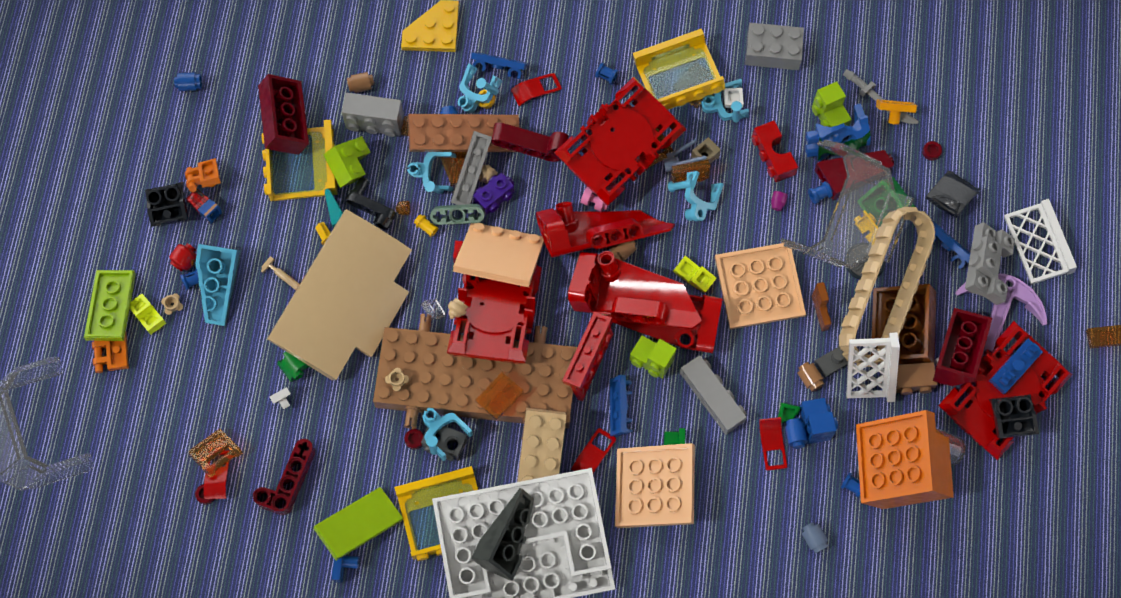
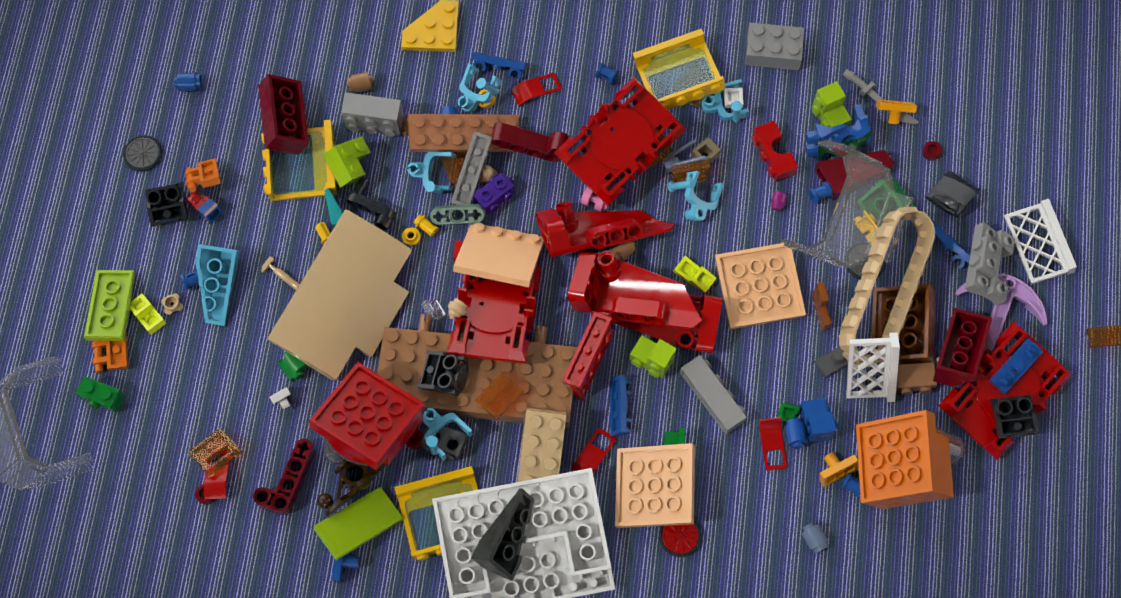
(100, 394): none -> green brick
(142, 153): none -> dark grey wheel
(183, 257): red head -> none
(325, 500): none -> dark brown piece
(366, 419): none -> red piece
(396, 373): tan plate -> none
(403, 208): clear orange hinge -> none
(411, 241): none -> yellow plate
(444, 373): none -> black slope
(680, 539): none -> red wheel
(810, 376): medium nougat brick -> none
(837, 469): none -> light orange tile

